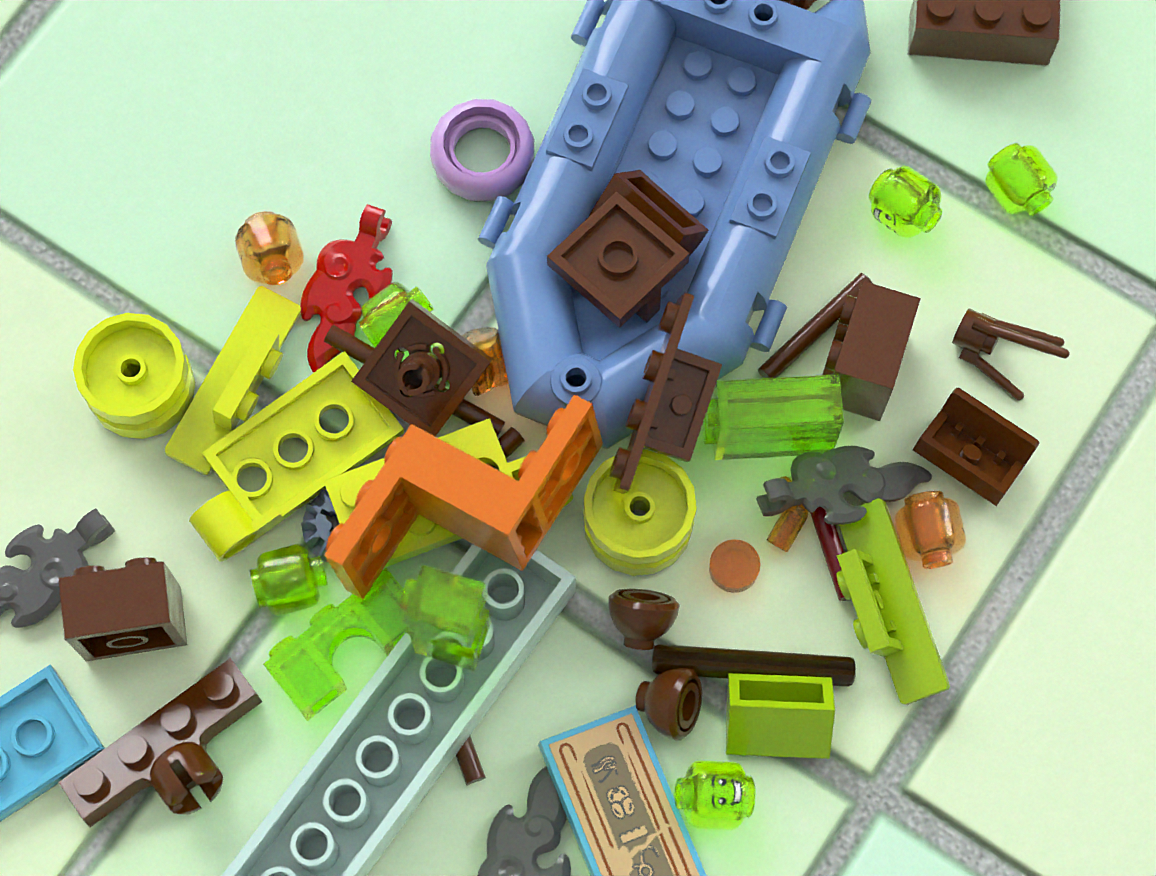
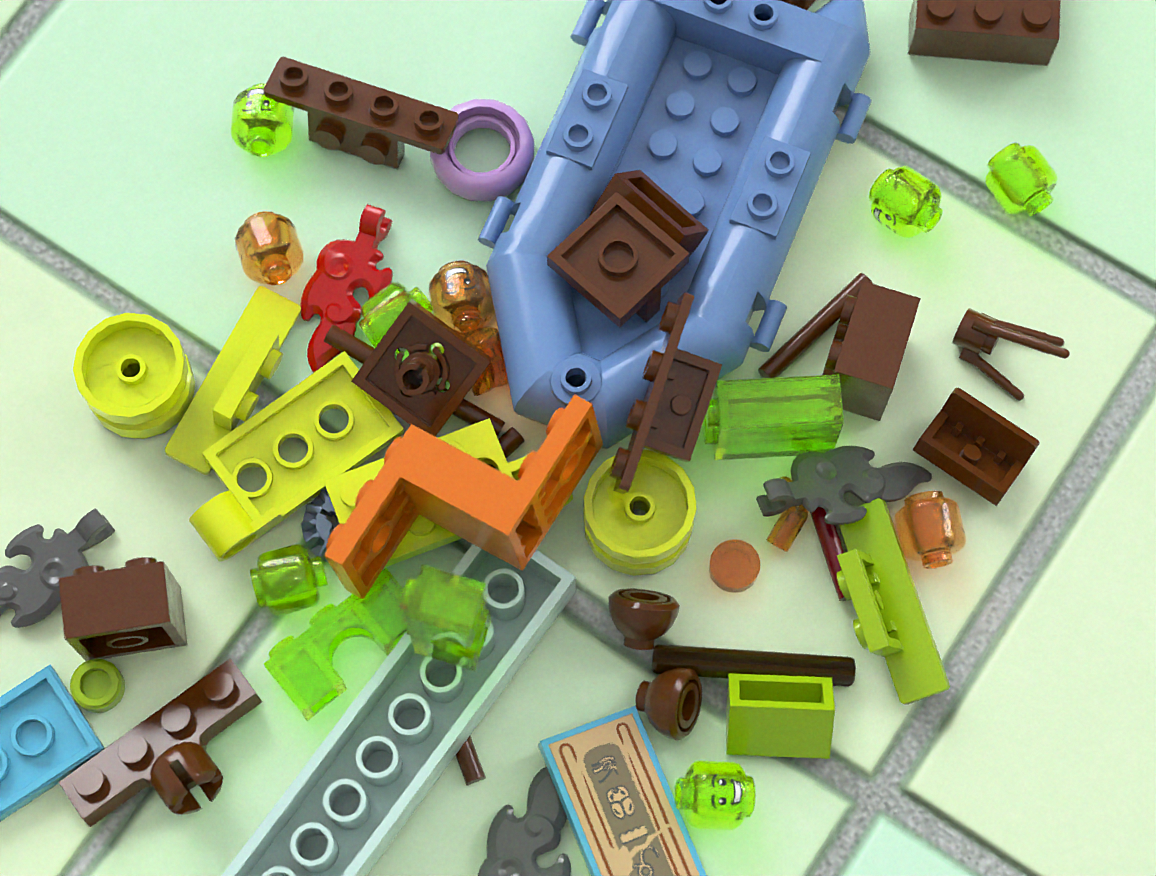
(97, 685): none -> lime tile
(261, 122): none -> clear neon green head
(359, 115): none -> reddish brown bracket
(461, 296): none -> clear orange head

